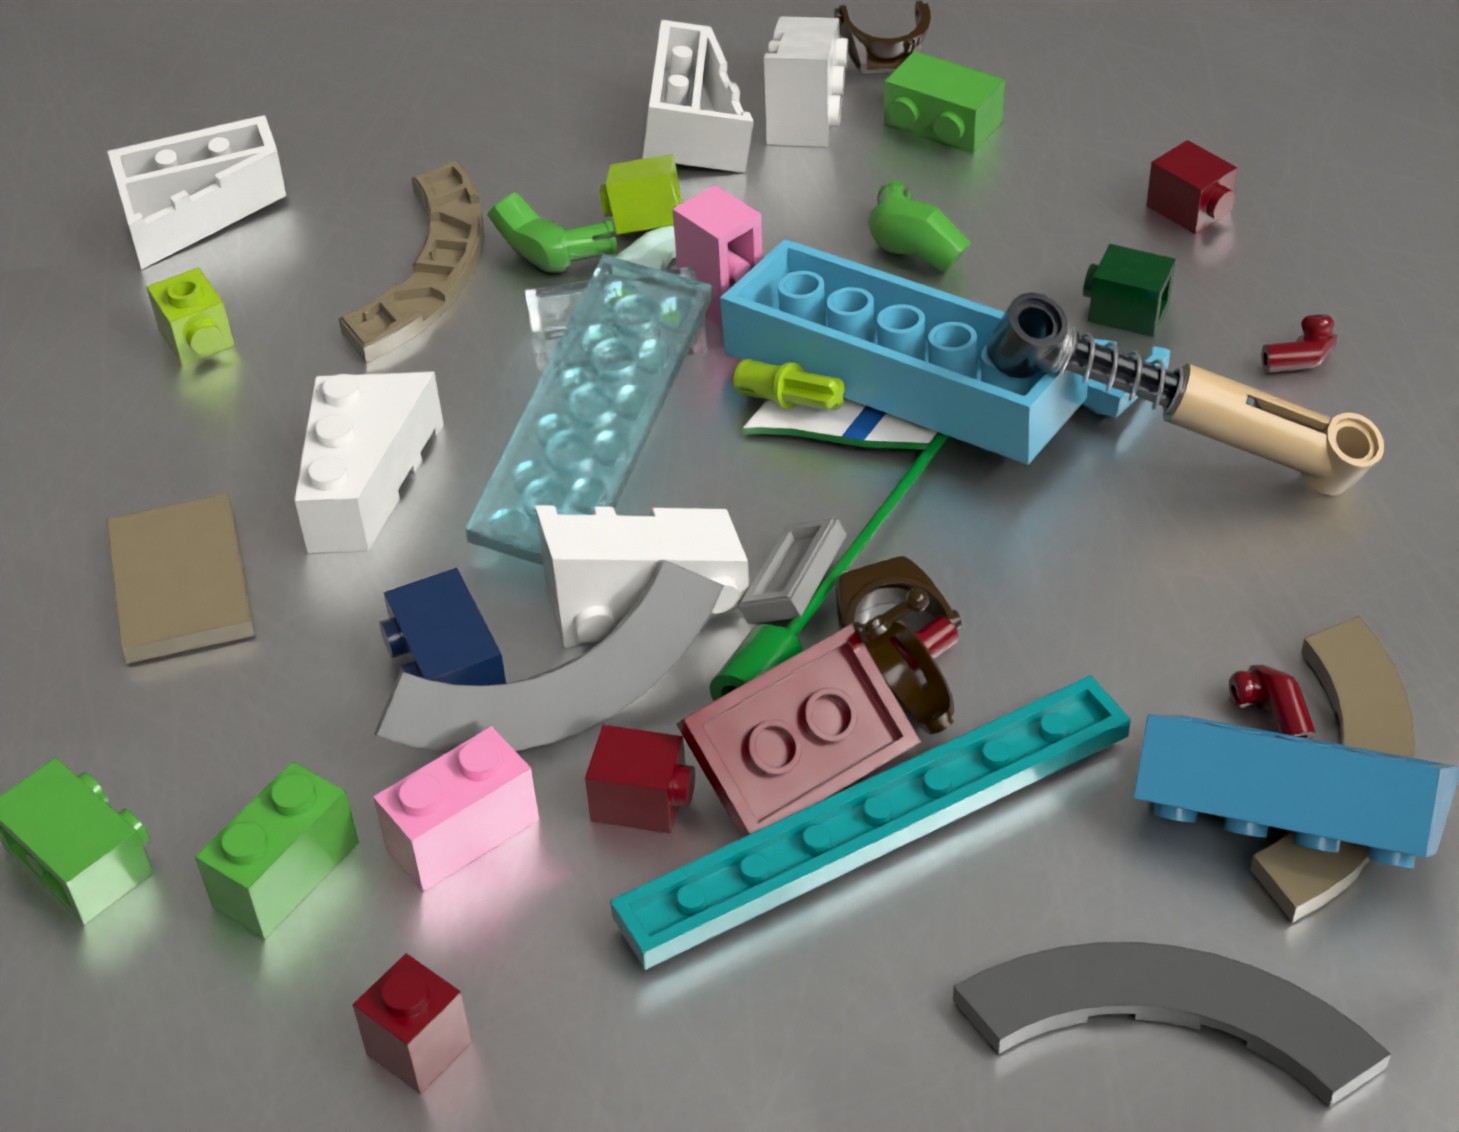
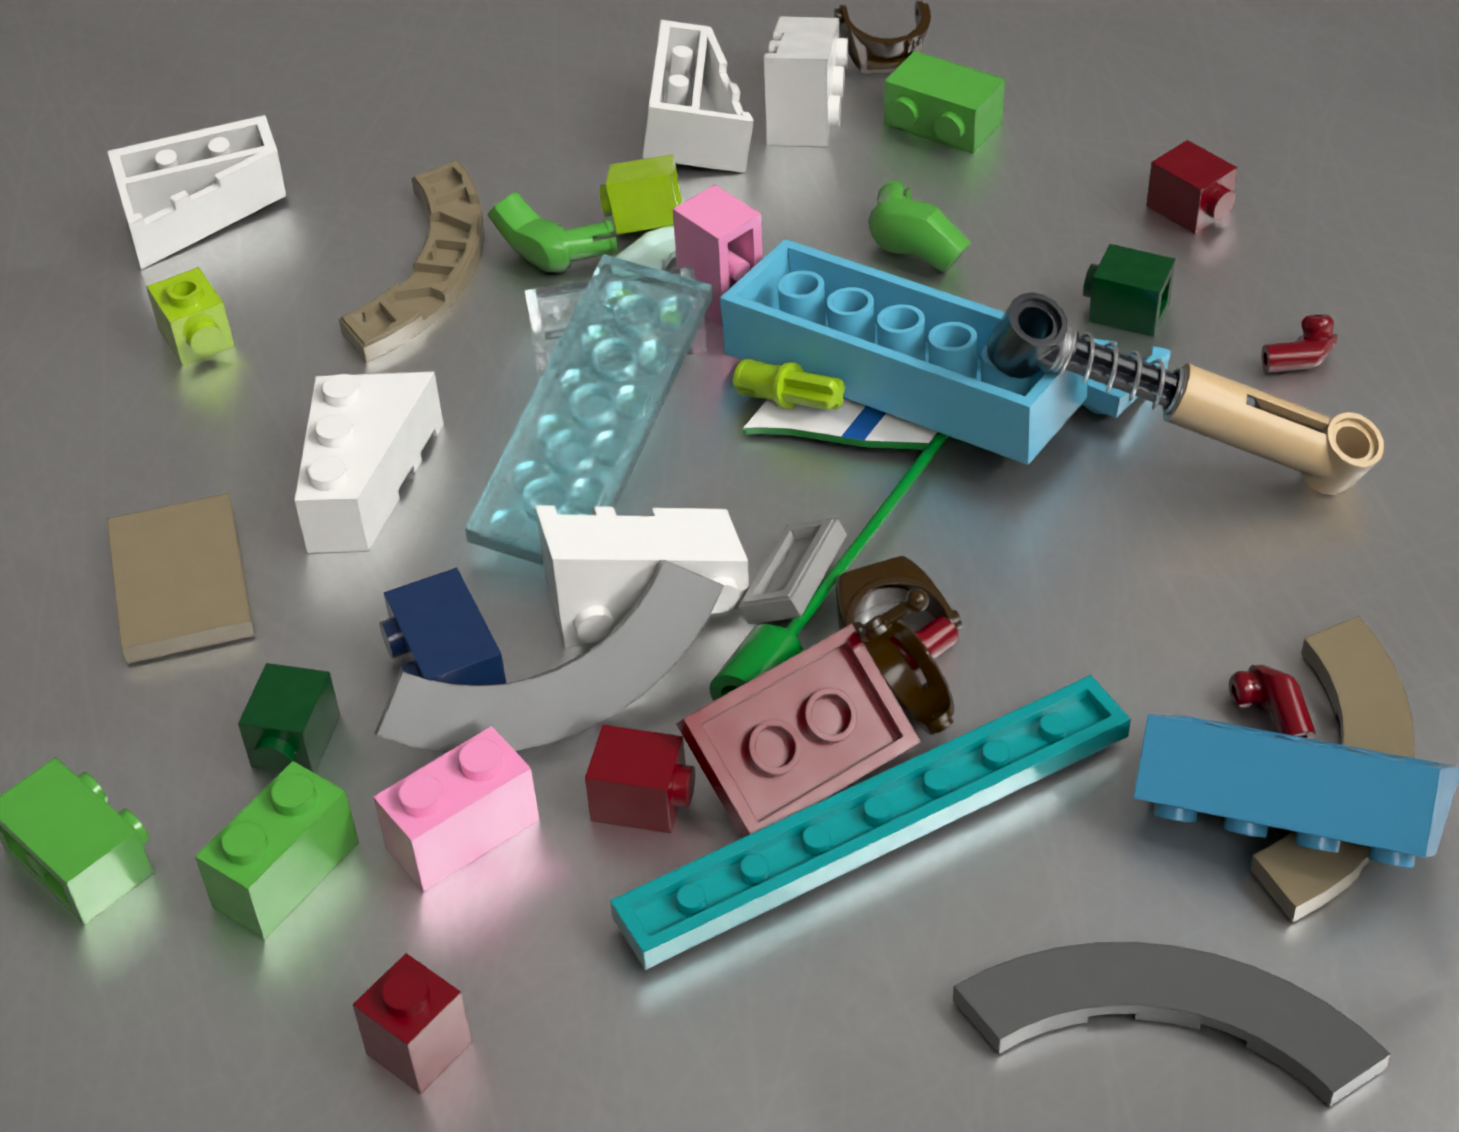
(289, 718): none -> dark green brick

